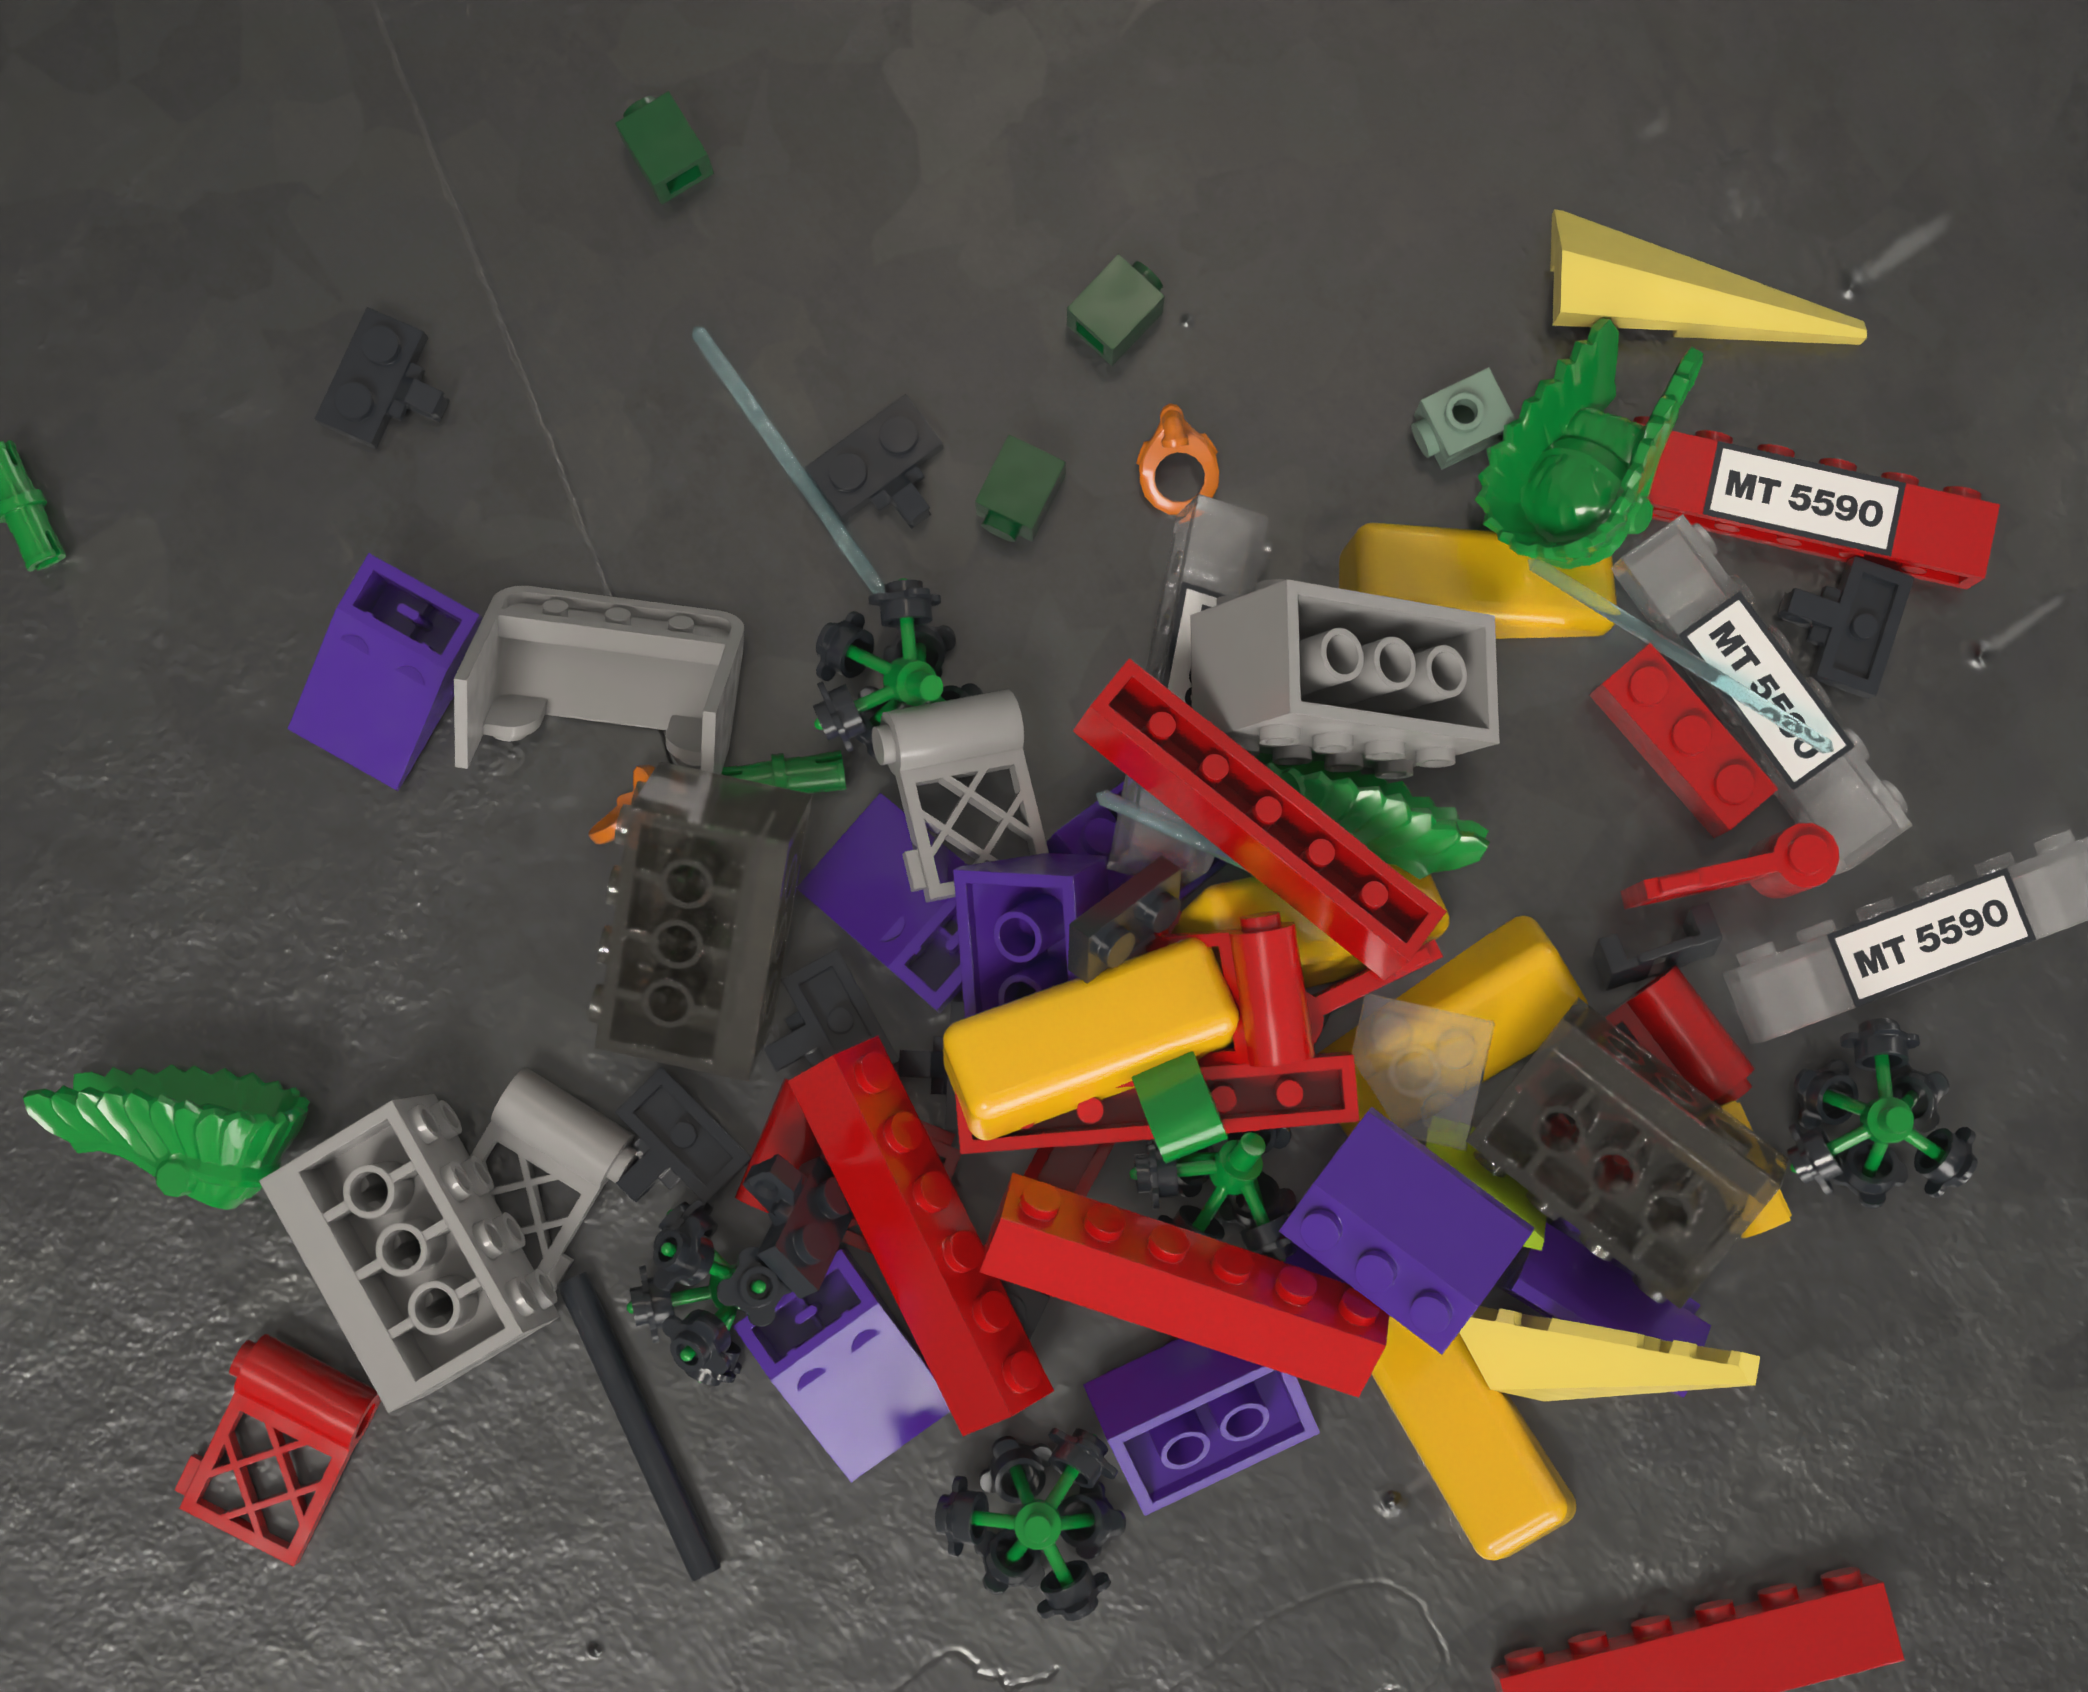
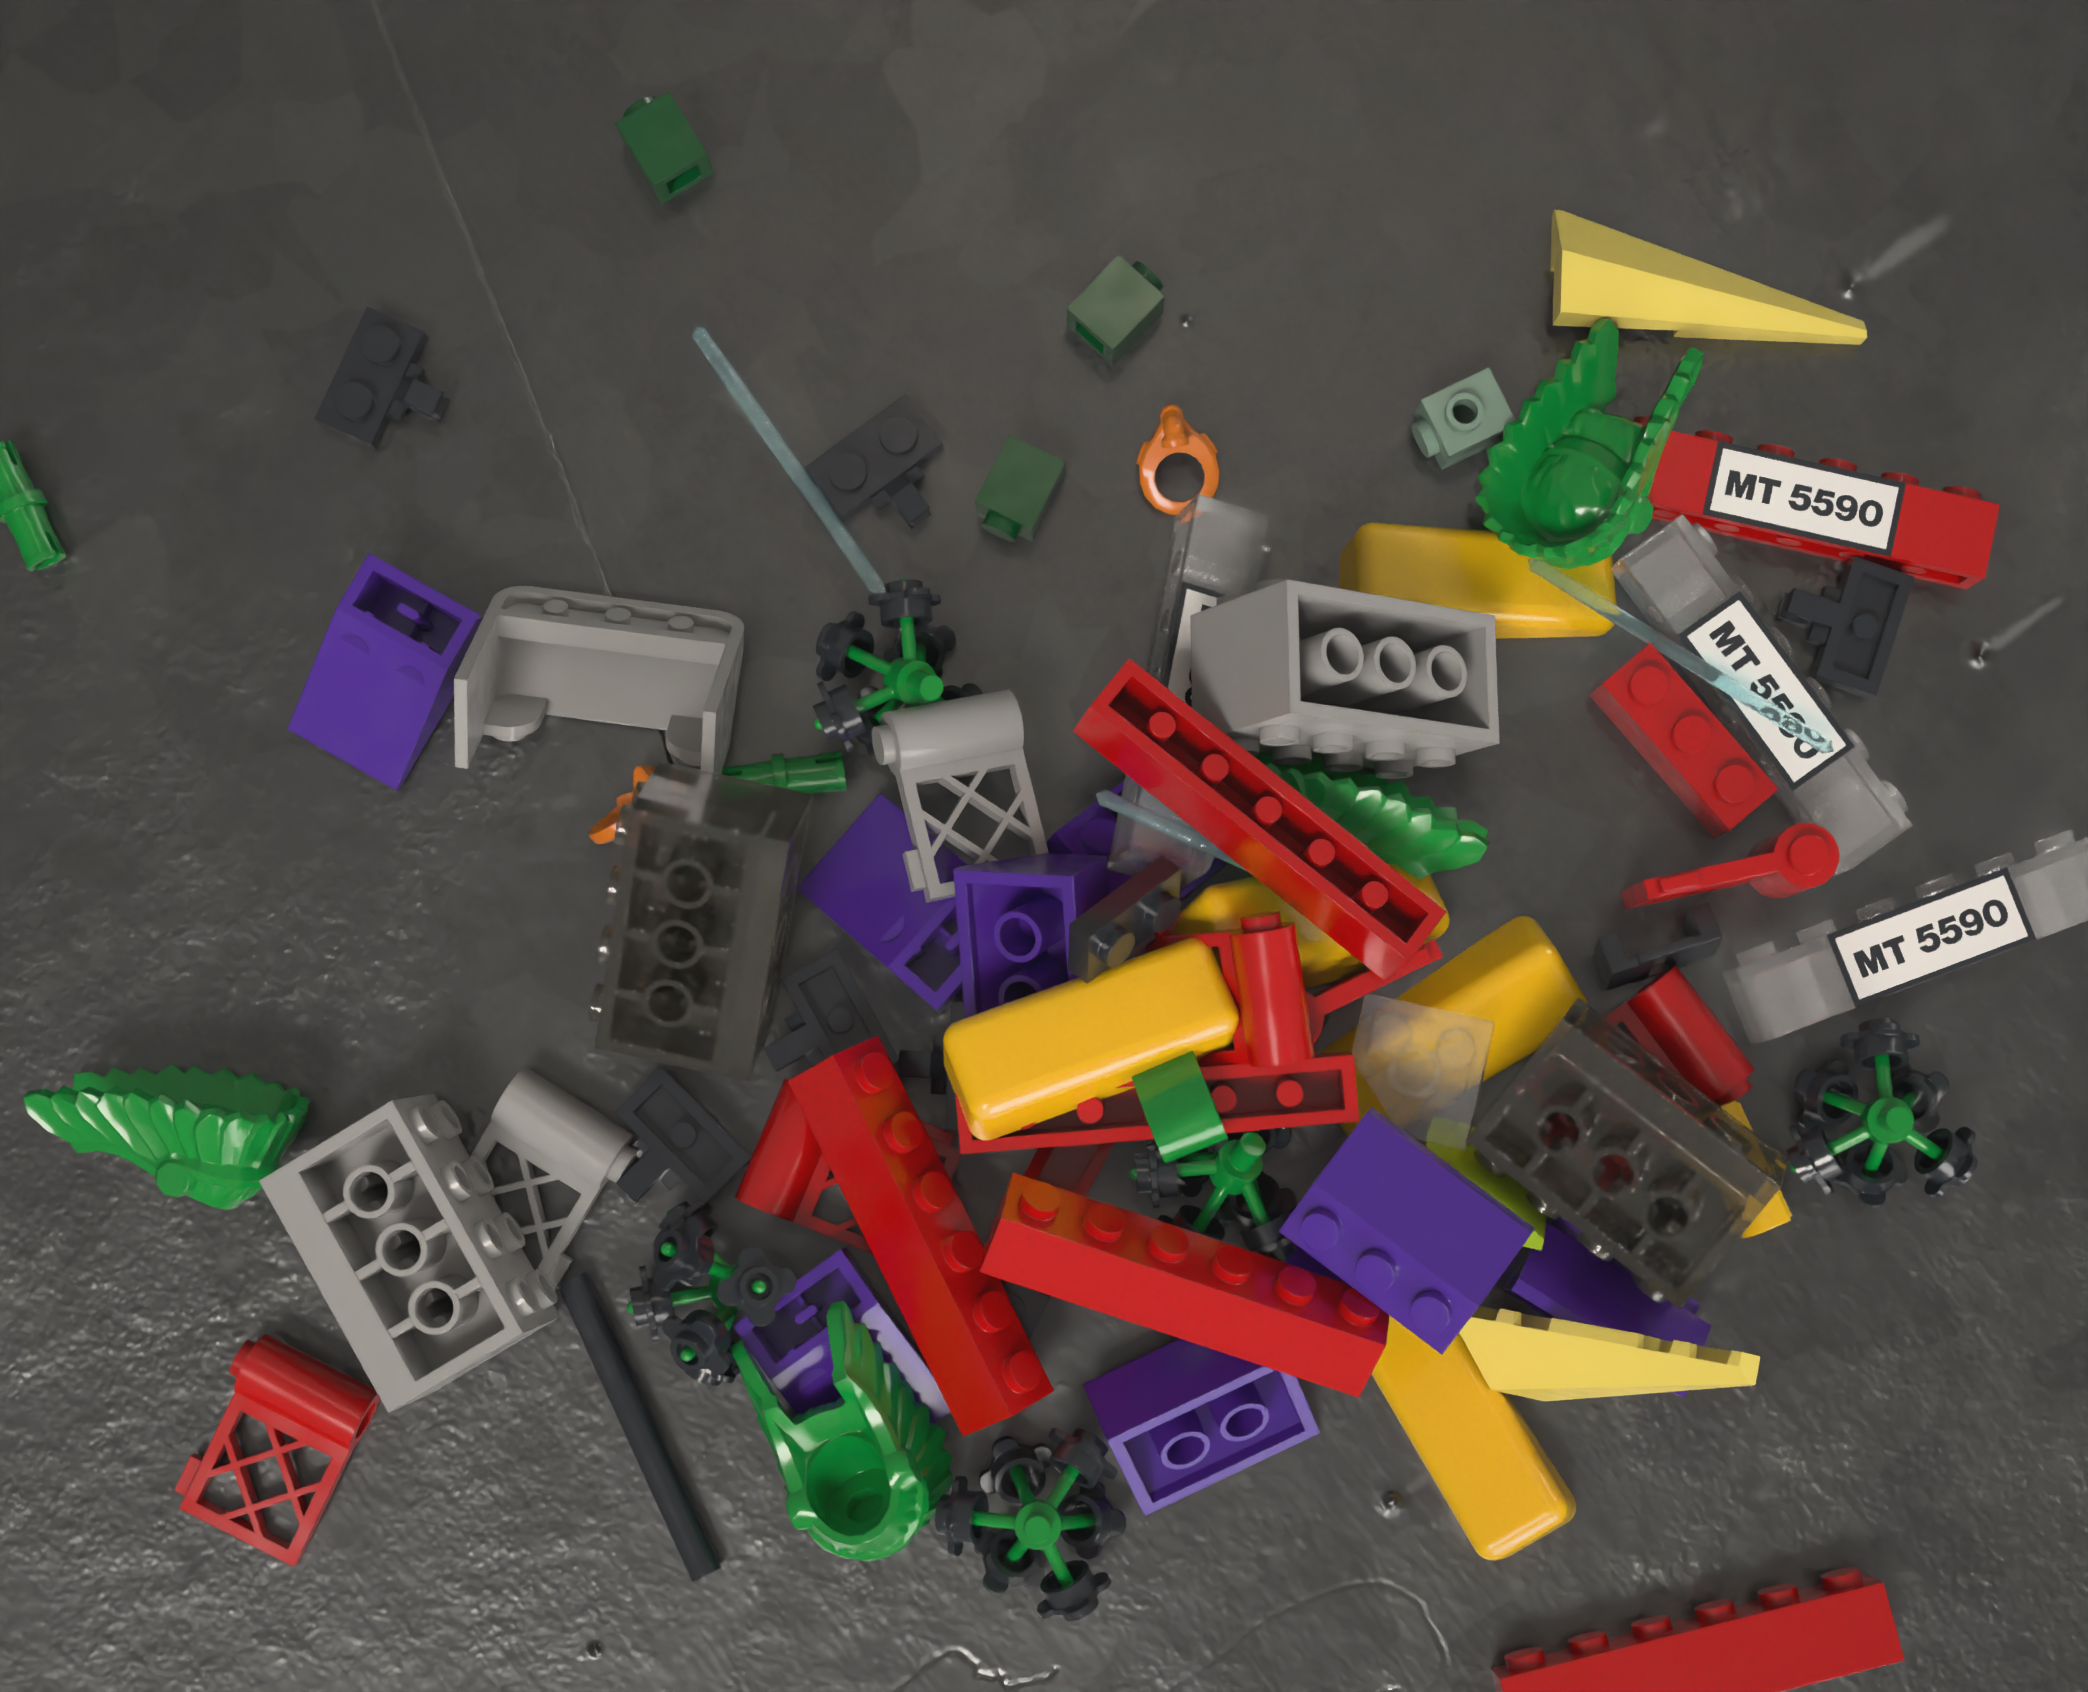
(806, 1219): black hinge -> none
(859, 1467): none -> green piece

